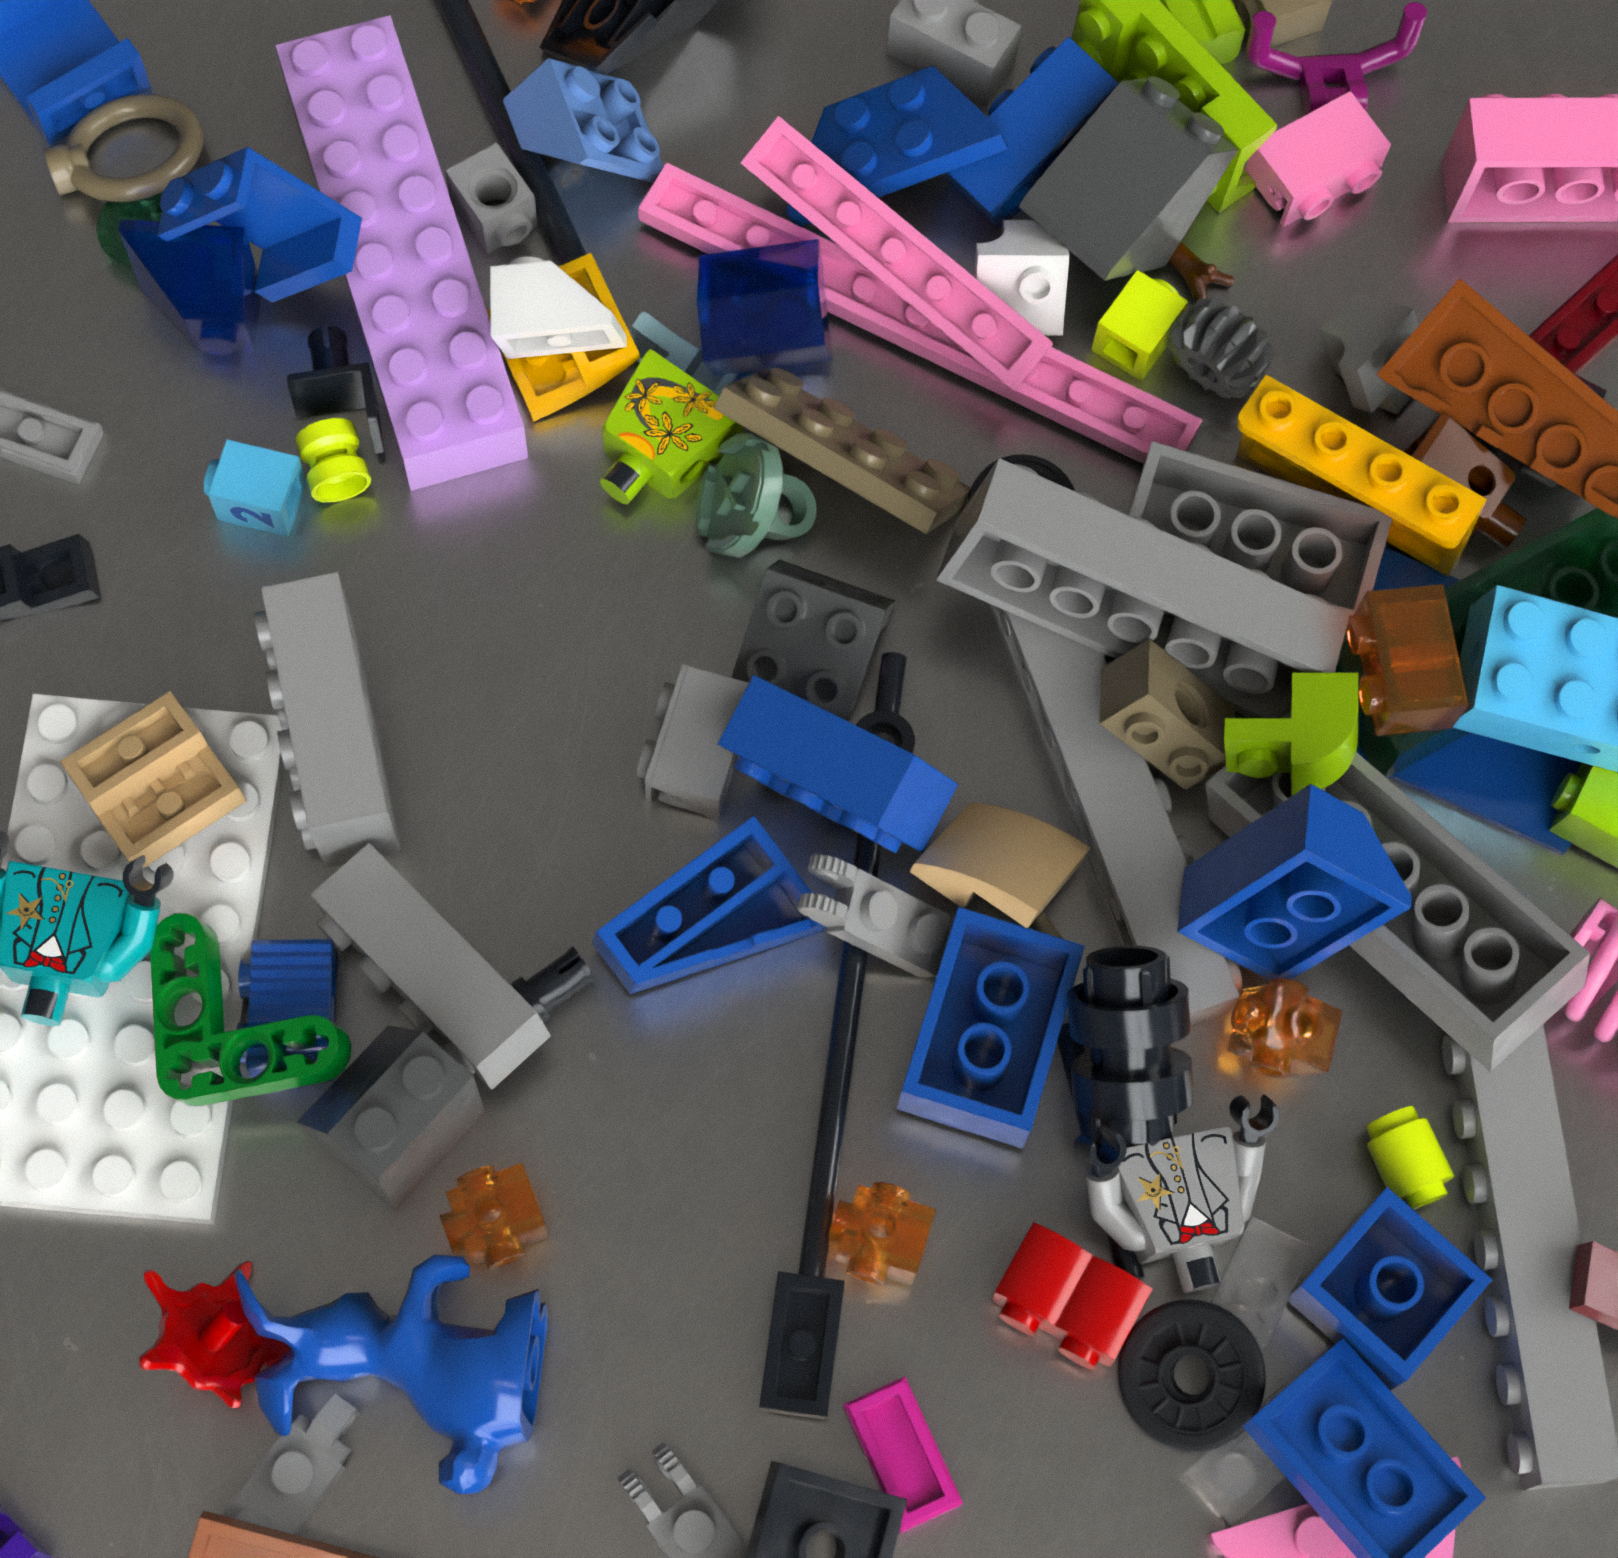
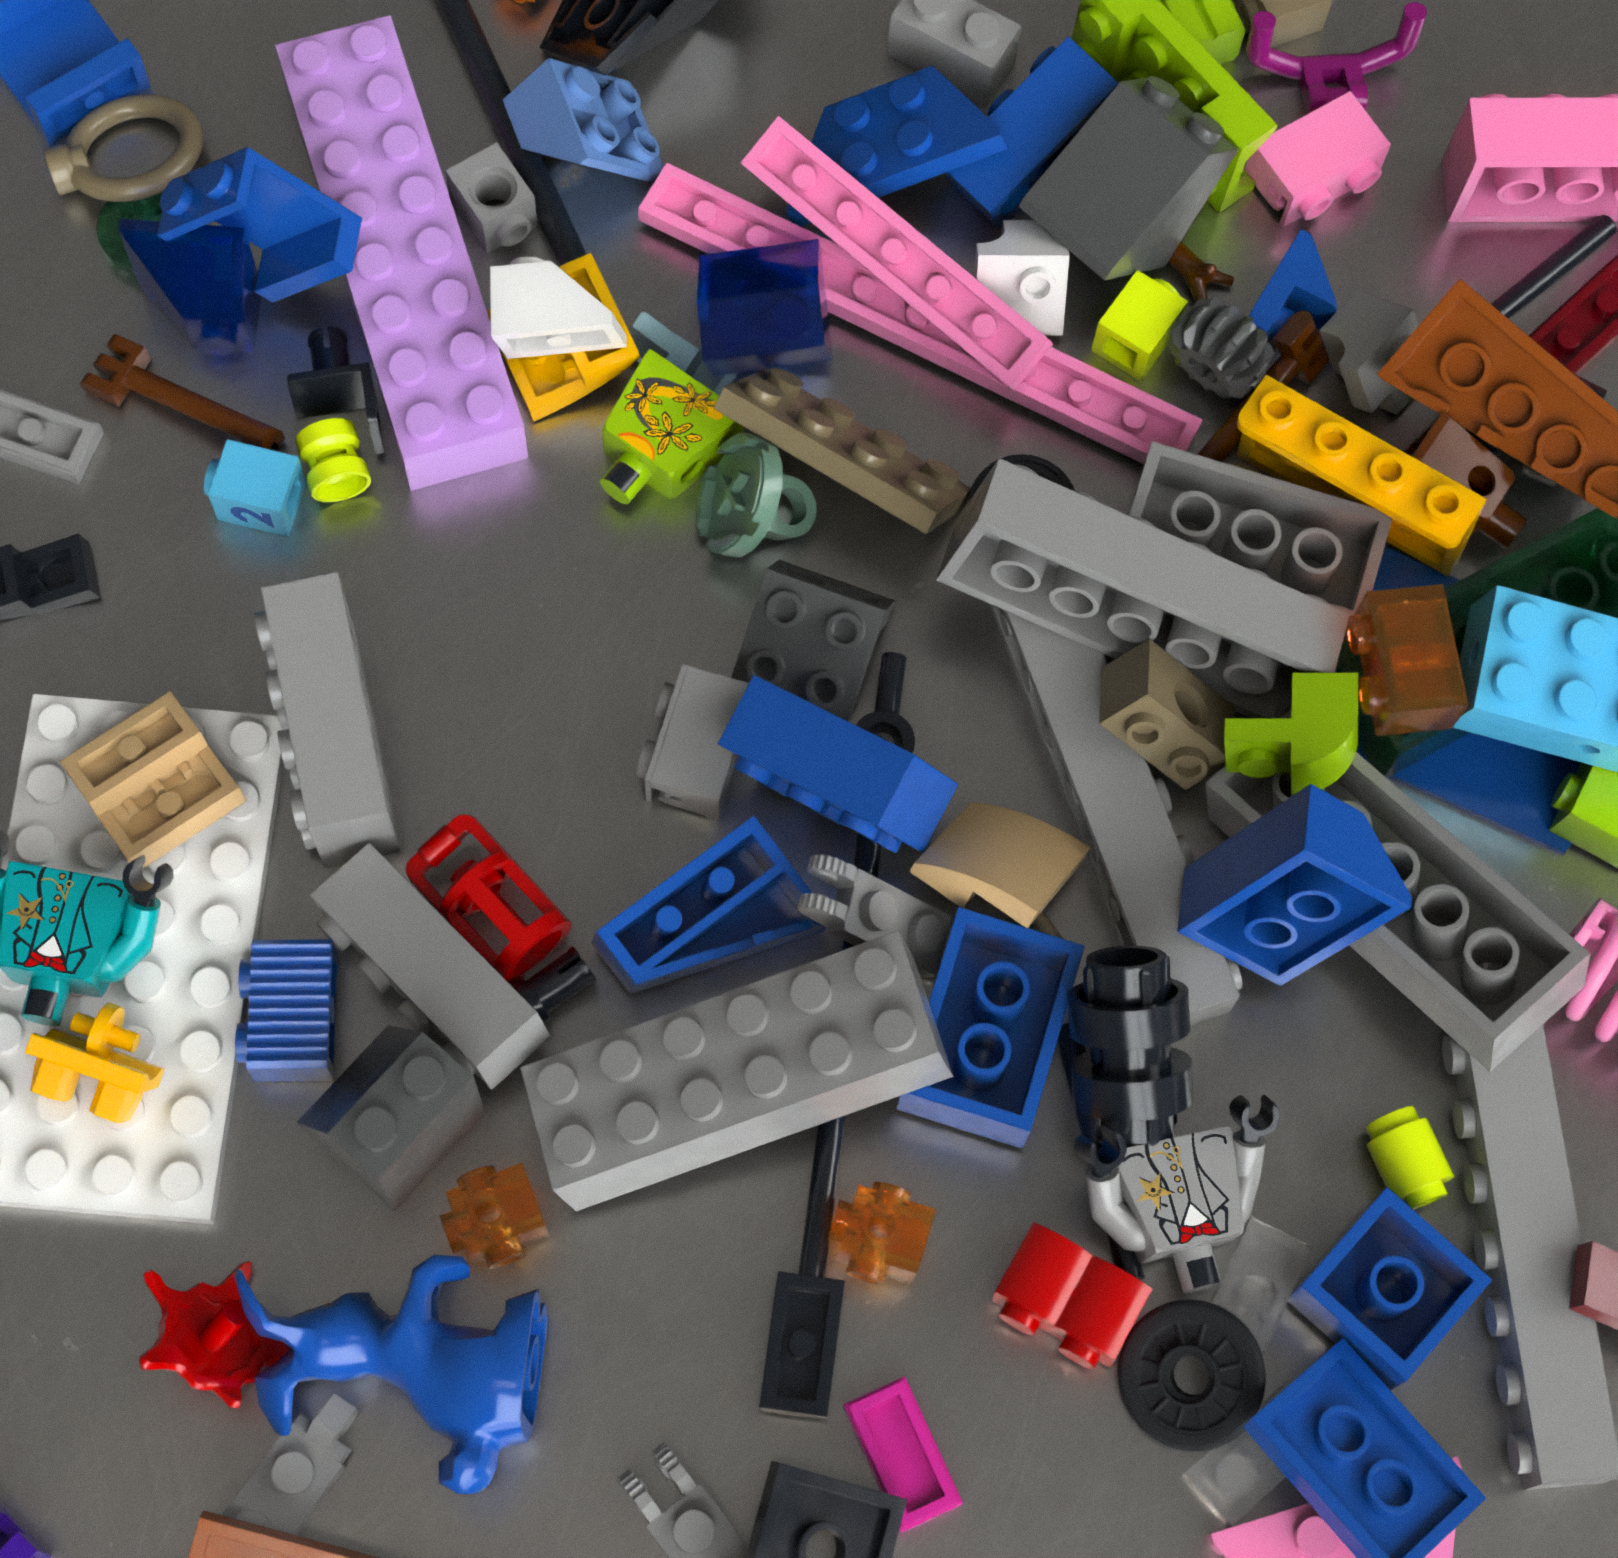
(66, 1056): none -> yellow hips
(131, 375): none -> reddish brown hinge
(205, 1037): green beam -> none
(478, 887): none -> red piece
(735, 1072): none -> light grey brick
(1284, 1030): clear orange brick -> none
(1295, 287): none -> blue slope
(1300, 357): none -> reddish brown hinge
(1555, 266): none -> black bar

